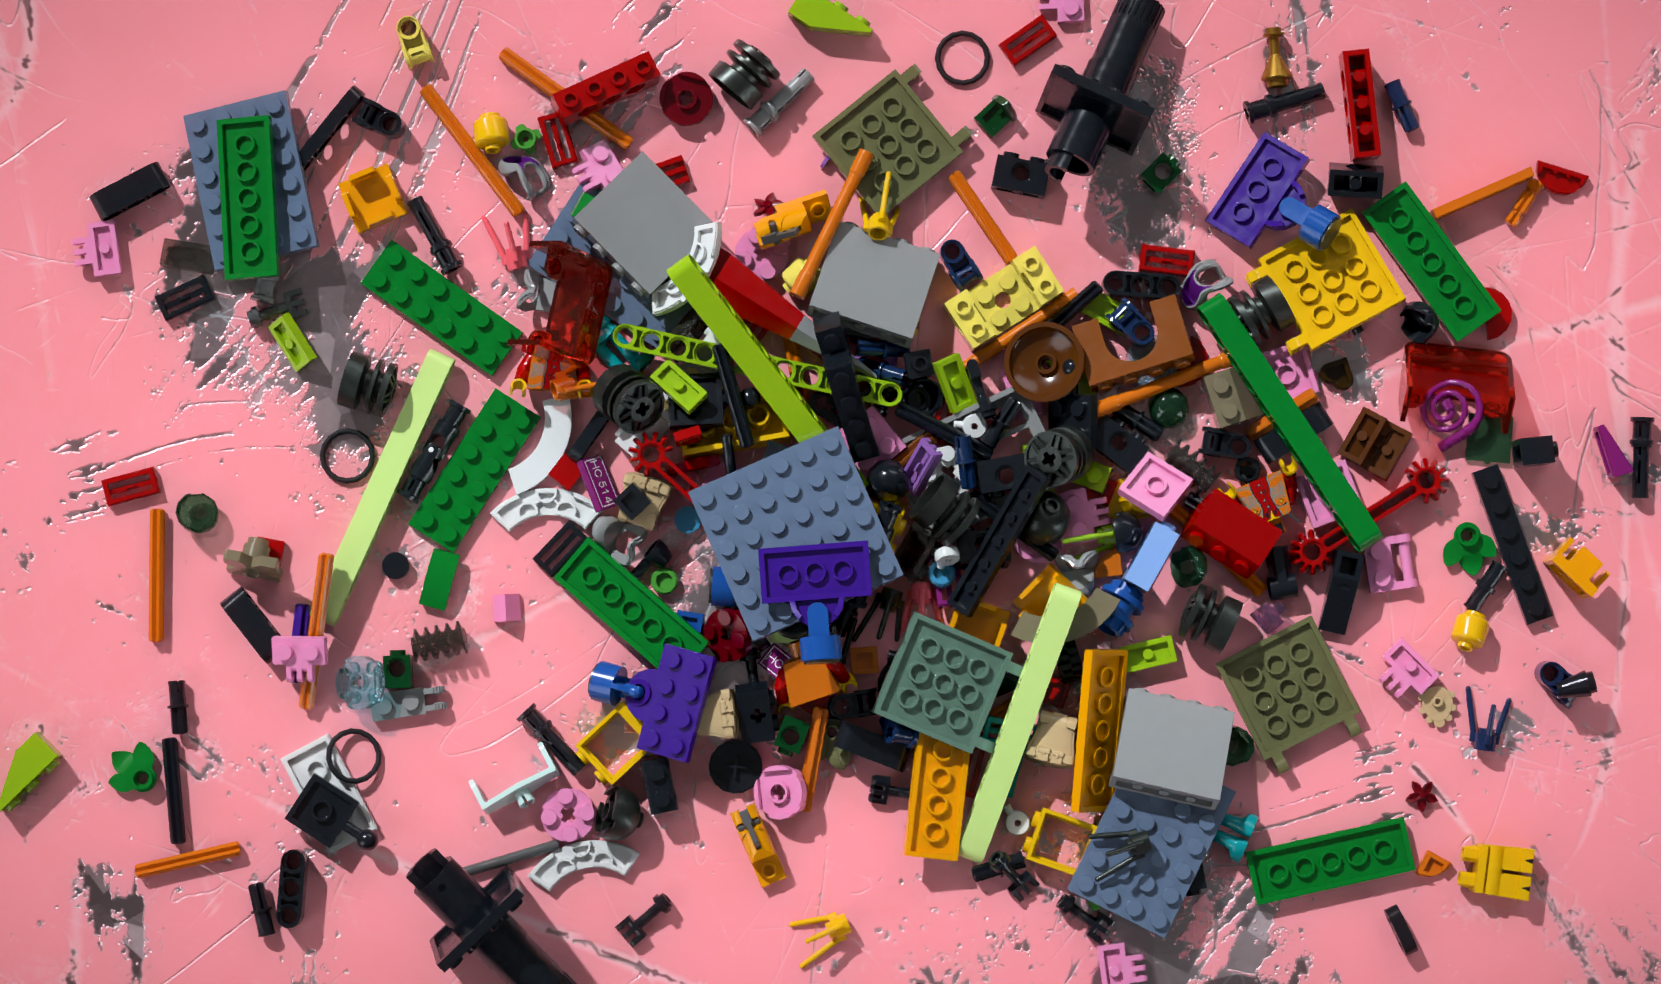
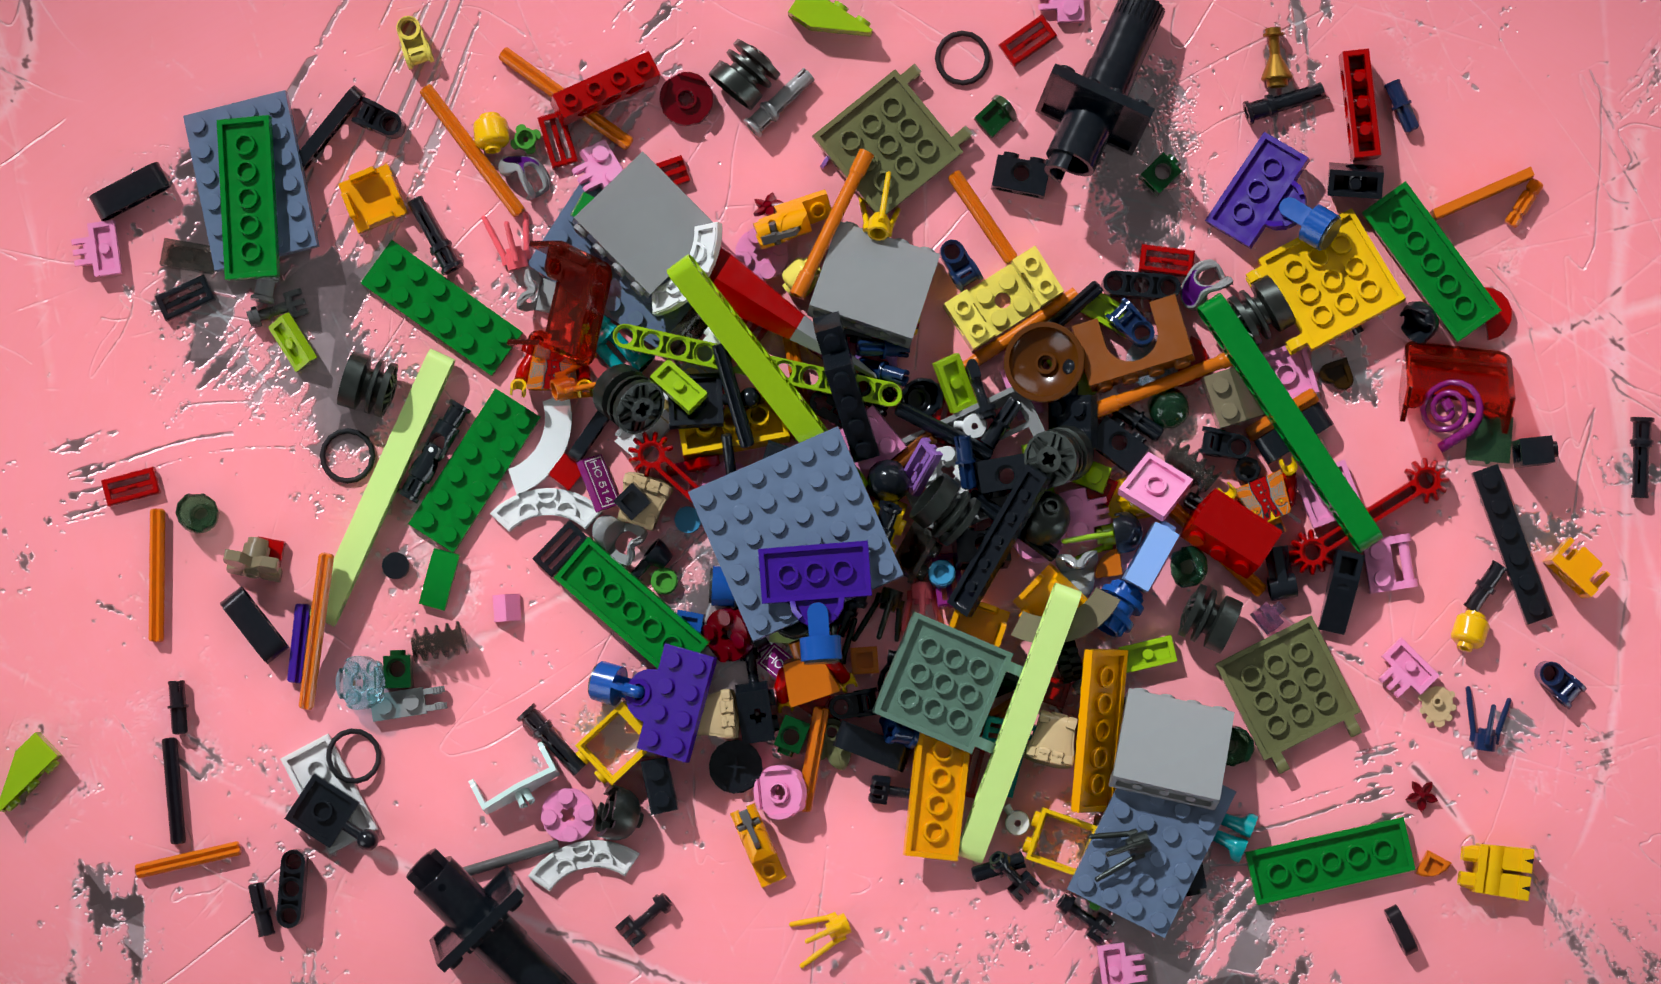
(131, 766): green plate -> none
(300, 655): bright pink hinge -> none
(688, 436): red tile -> none
(918, 364): black bracket -> none
(946, 556): white piece -> none
(1375, 443): reddish brown slope -> none
(1470, 552): green plate -> none
(1558, 179): red tile -> none
(1578, 685): black cone -> none
(1612, 456): magenta slope -> none

